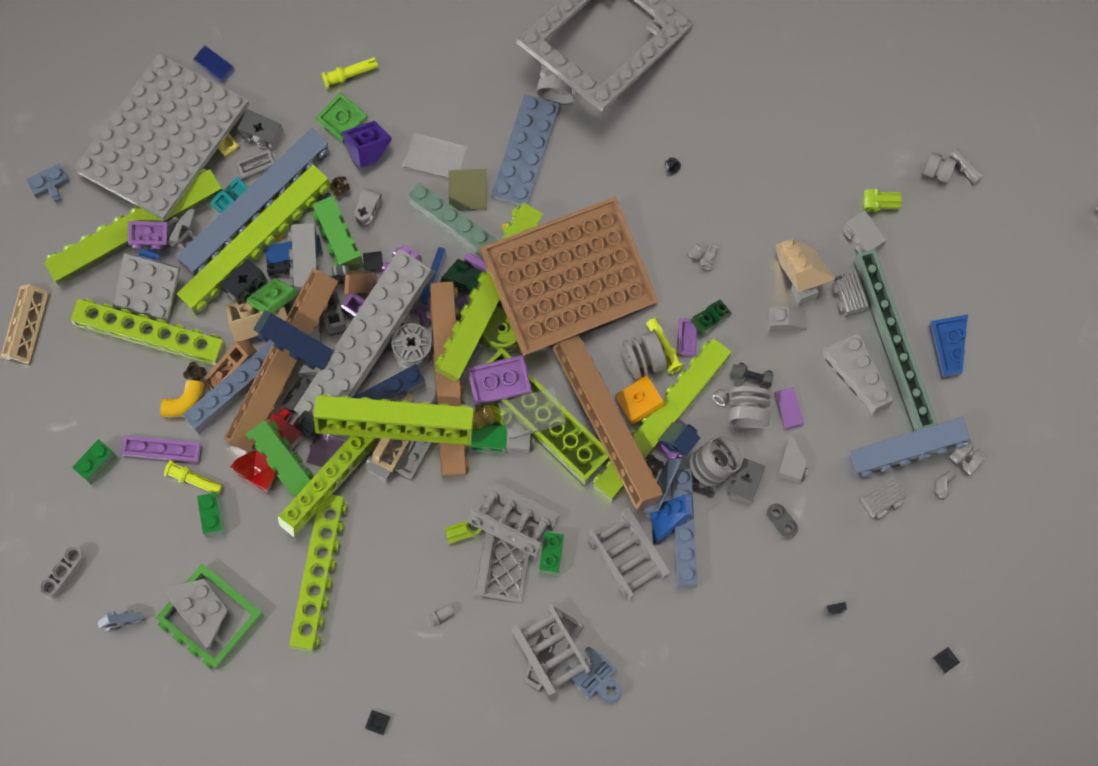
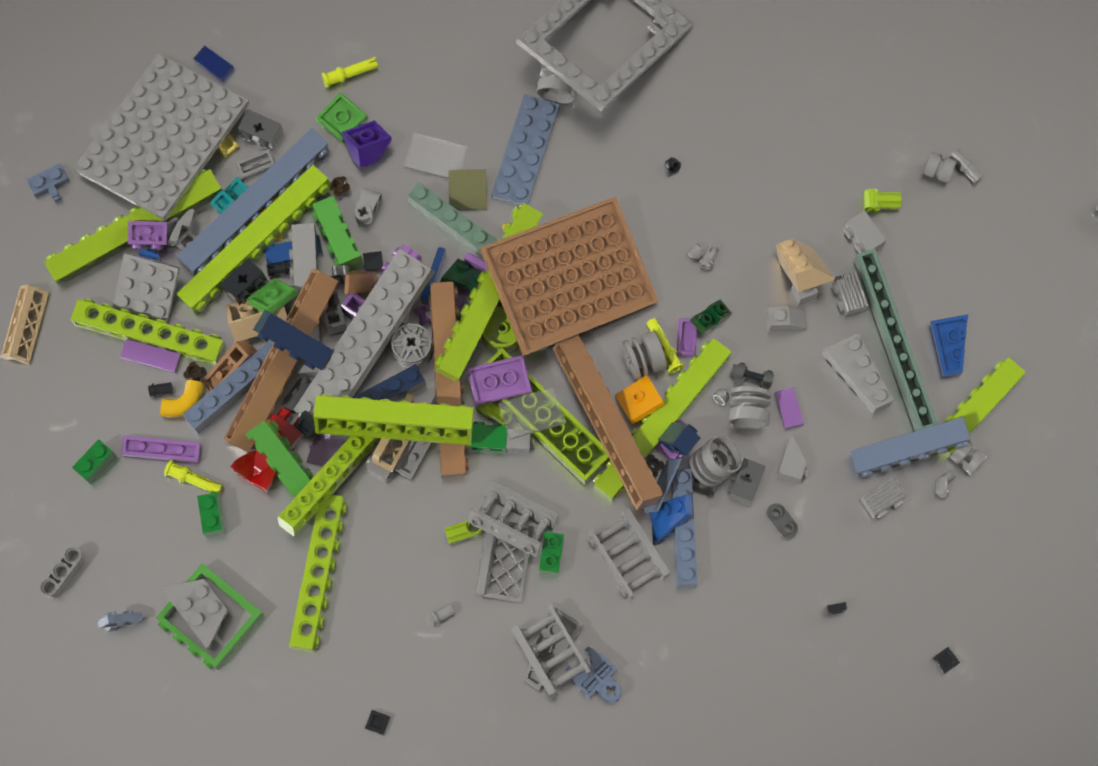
(150, 356): none -> medium lavender tile
(160, 389): none -> black pin
(483, 417): clear yellow wheel -> none
(988, 395): none -> lime brick

